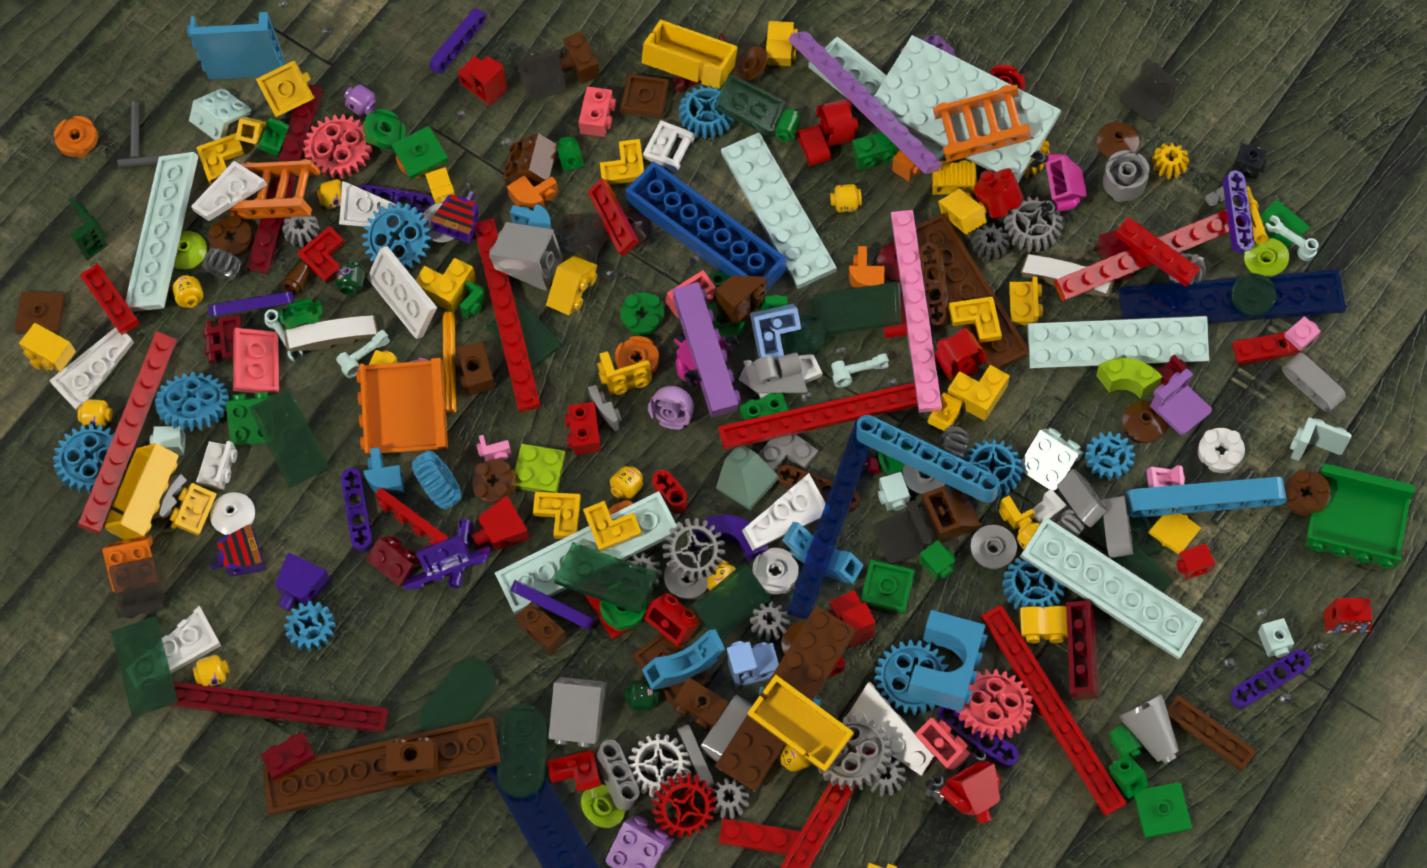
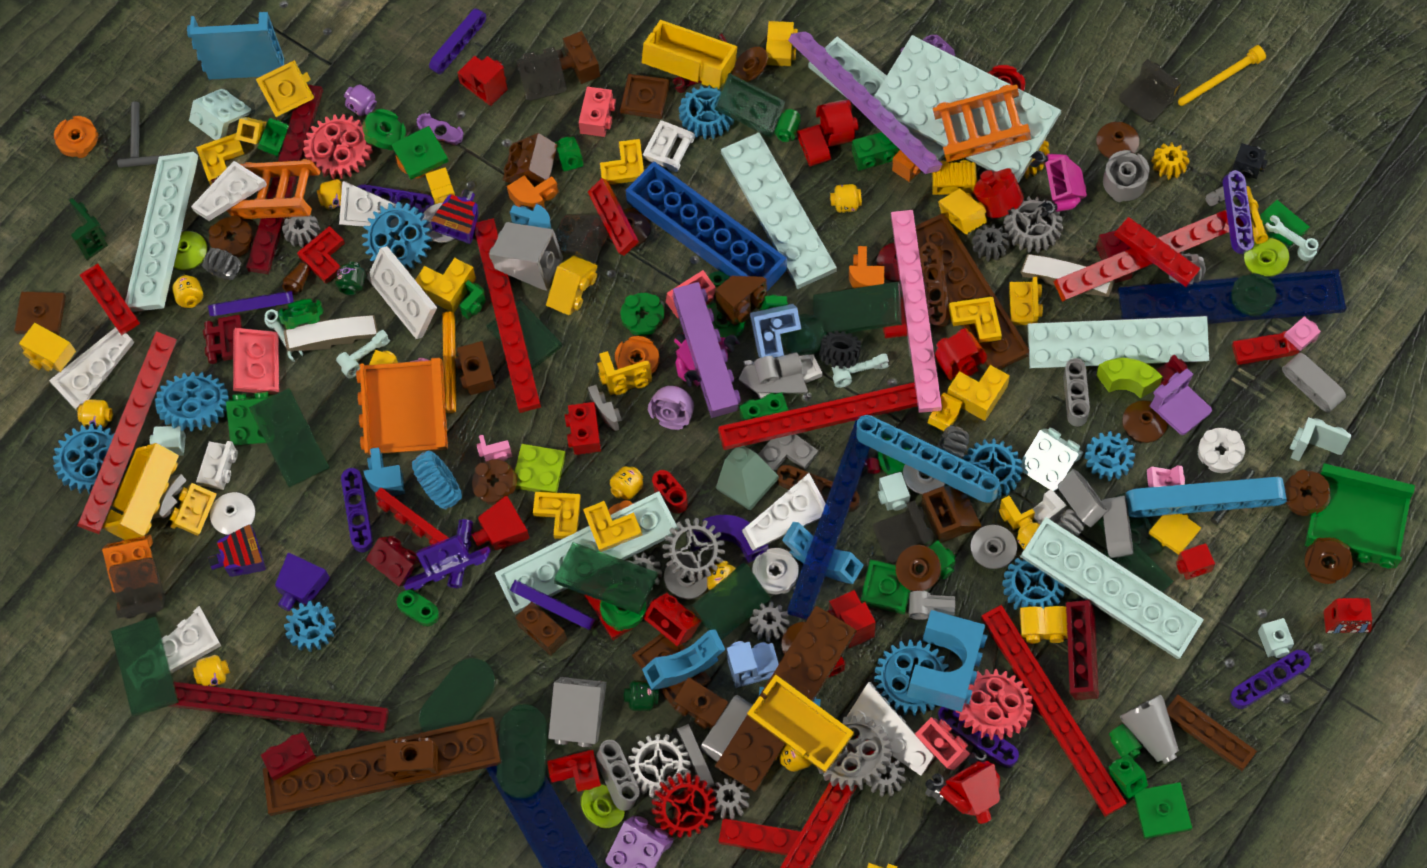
(417, 607): none -> green plate
(452, 136): none -> medium lavender piece
(840, 349): none -> black tyre
(908, 564): none -> reddish brown dish
(922, 603): none -> light grey piece
(1079, 383): none -> light grey beam
(1255, 55): none -> yellow piece
(1334, 571): none -> reddish brown plate

